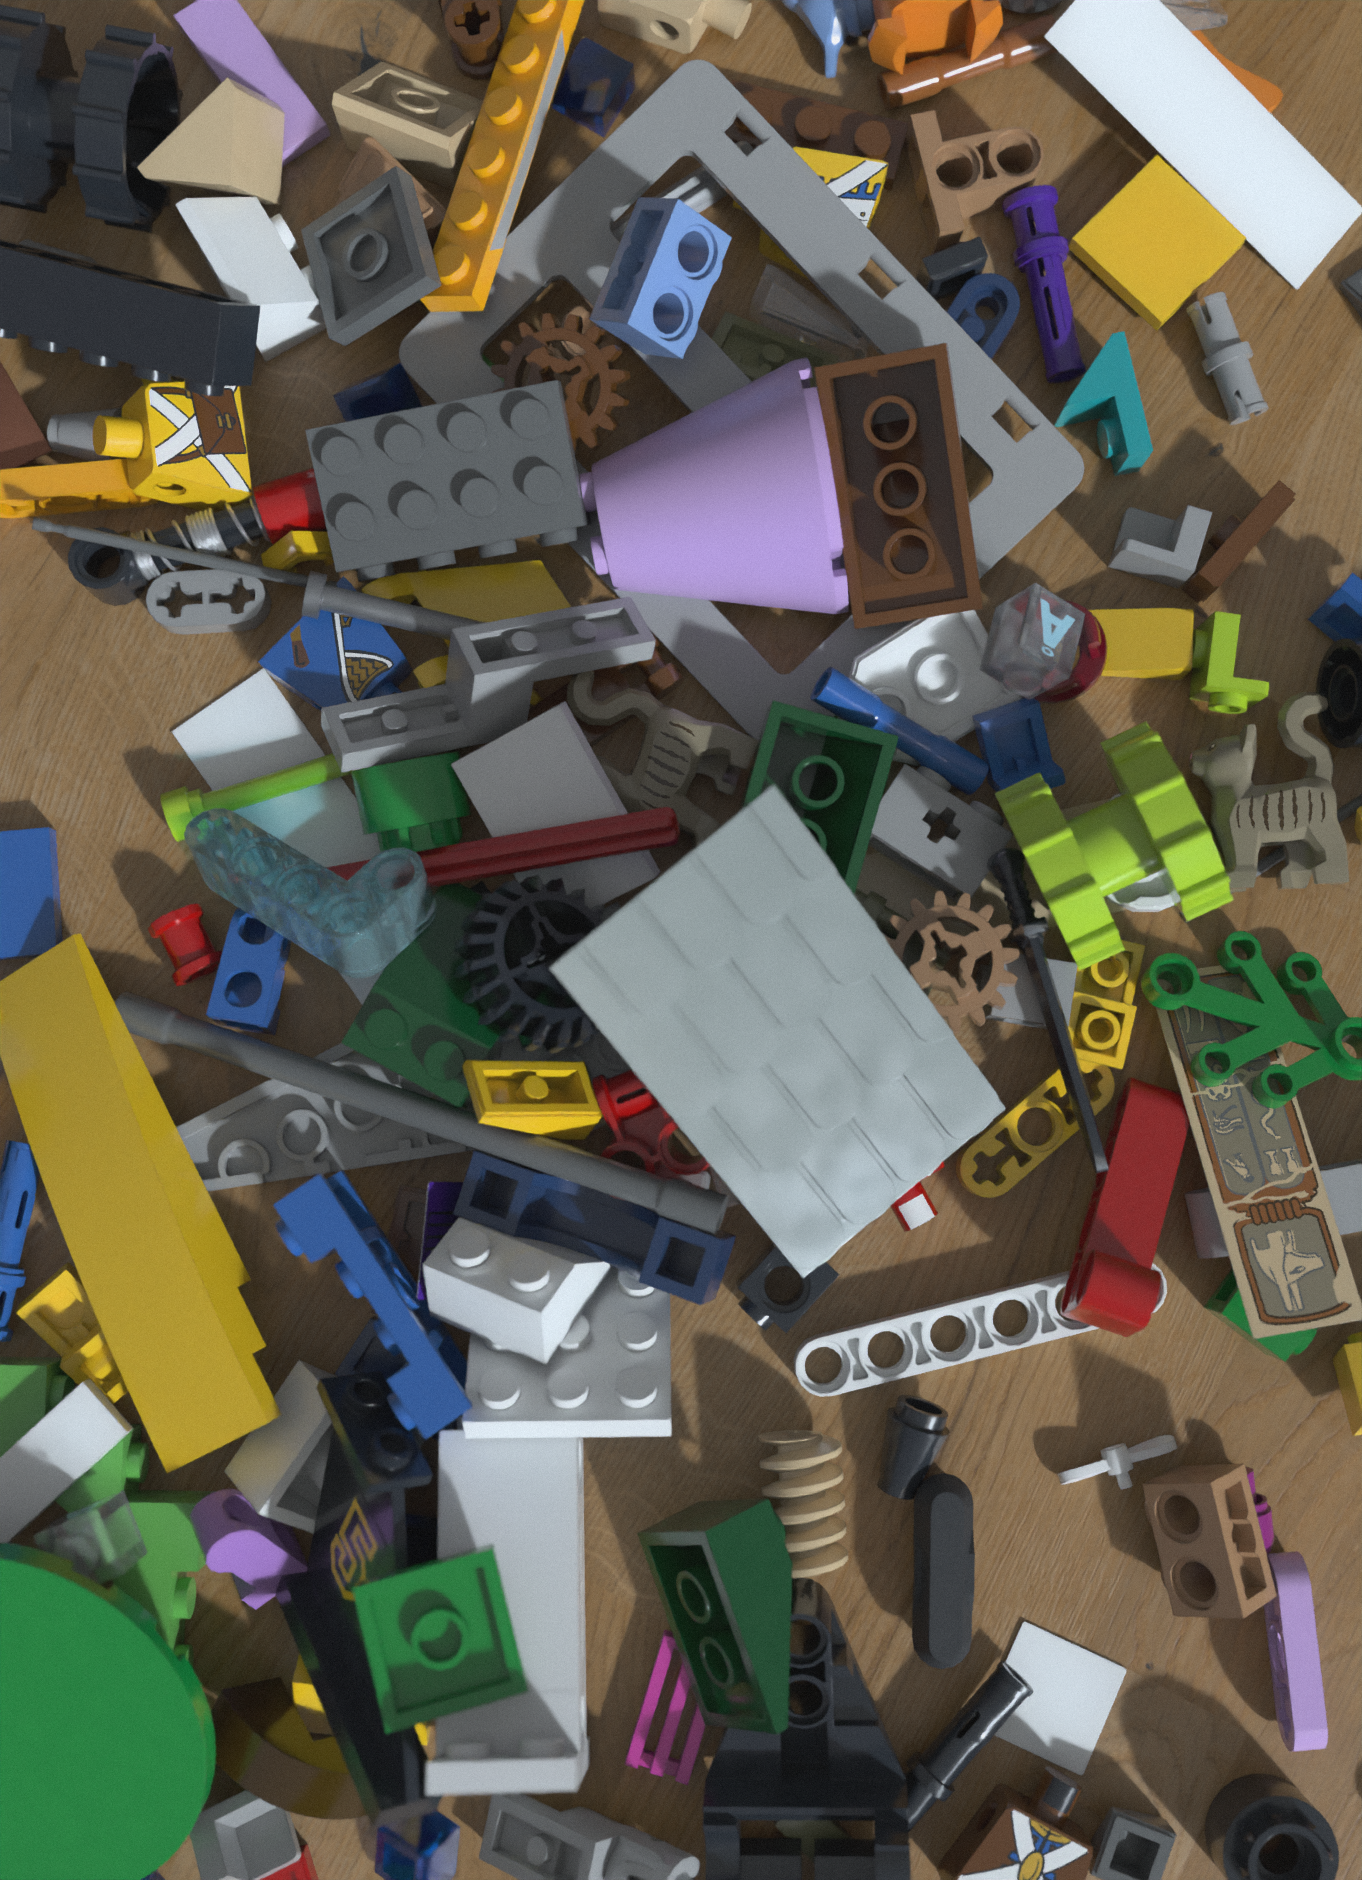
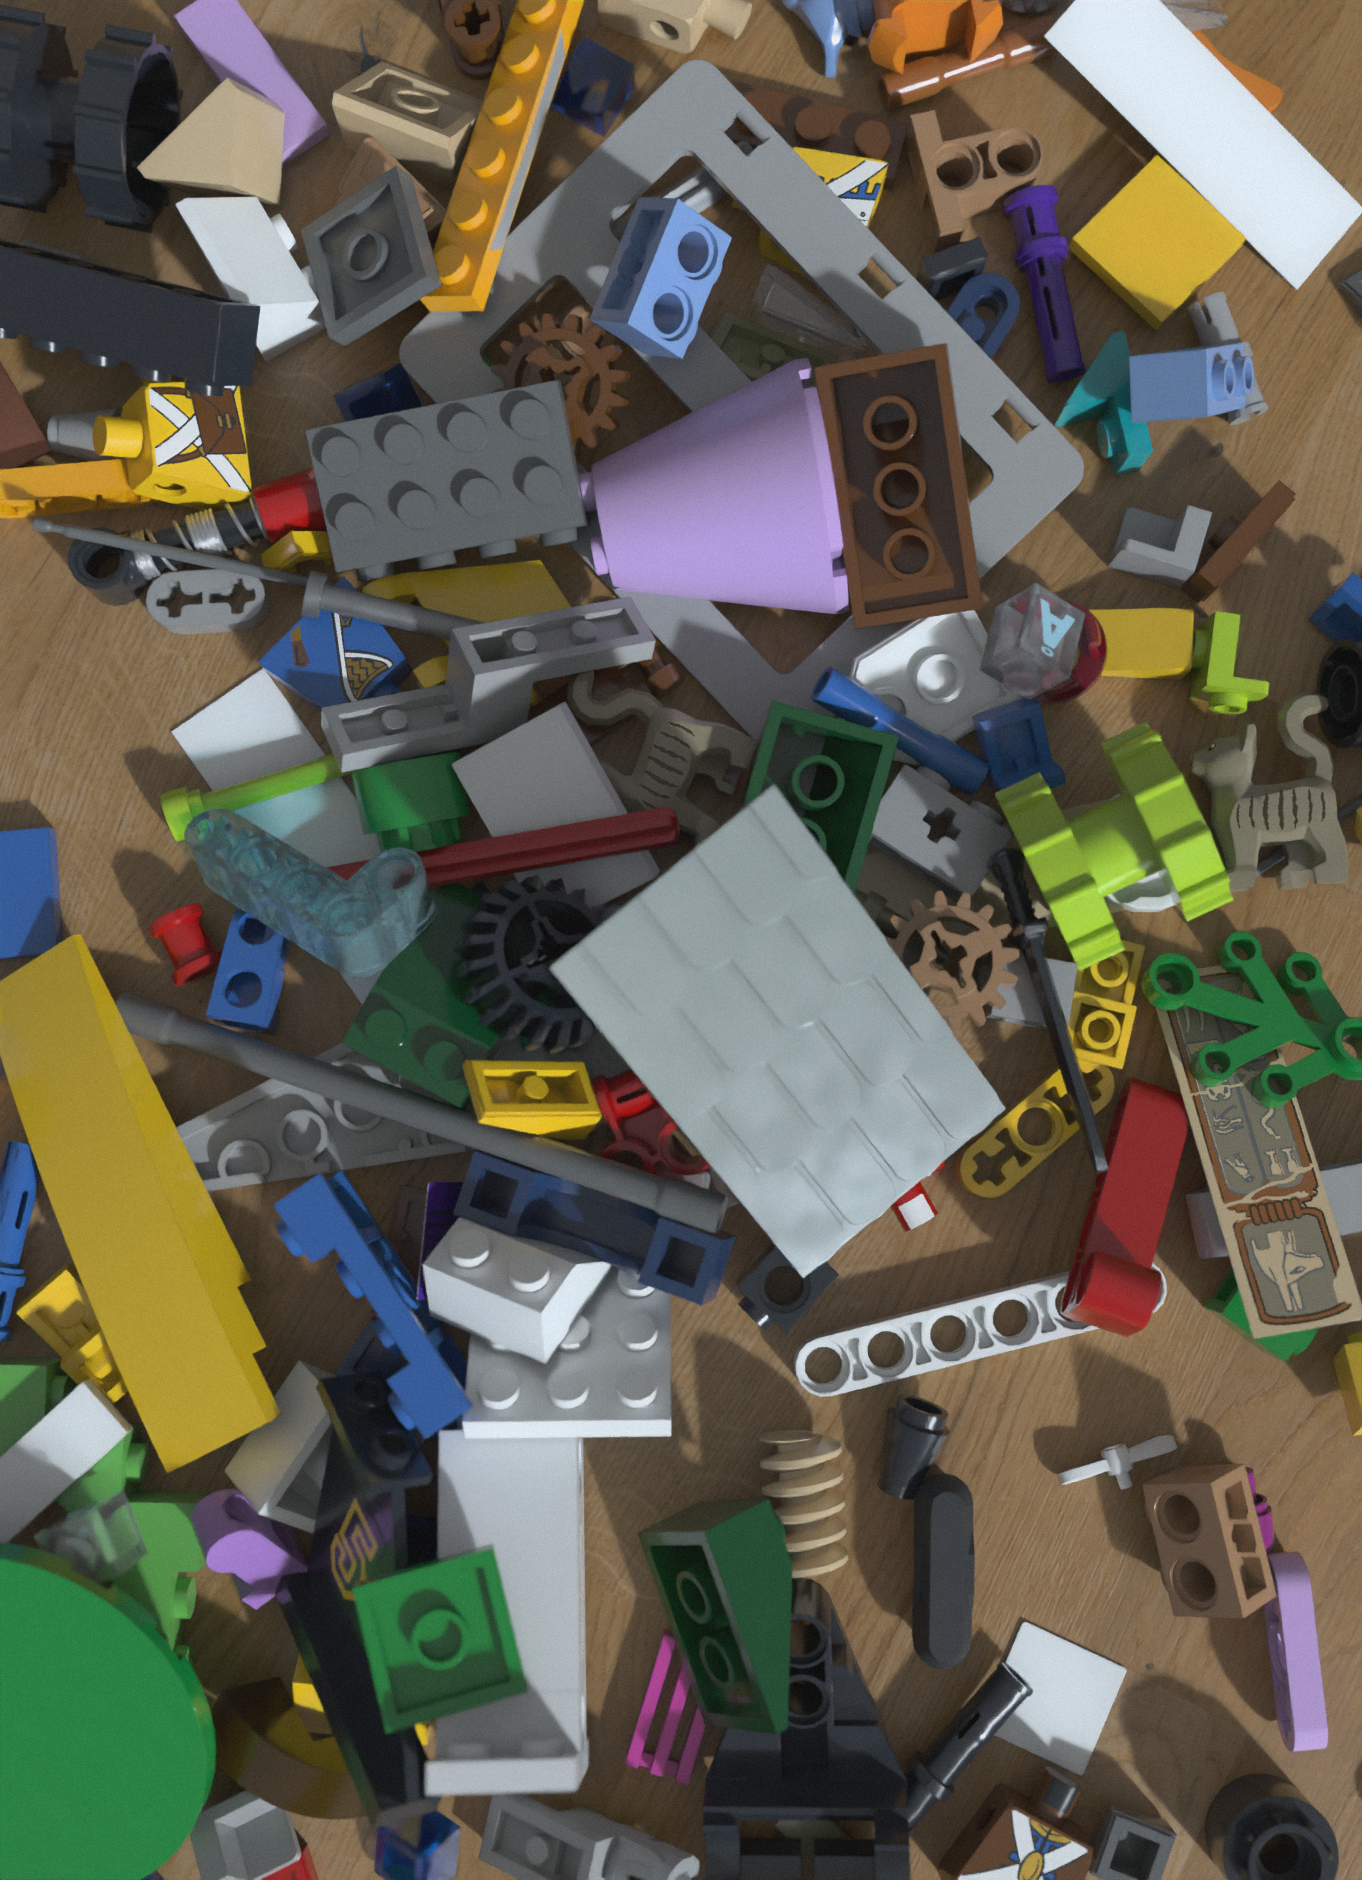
(1189, 382): none -> medium blue brick

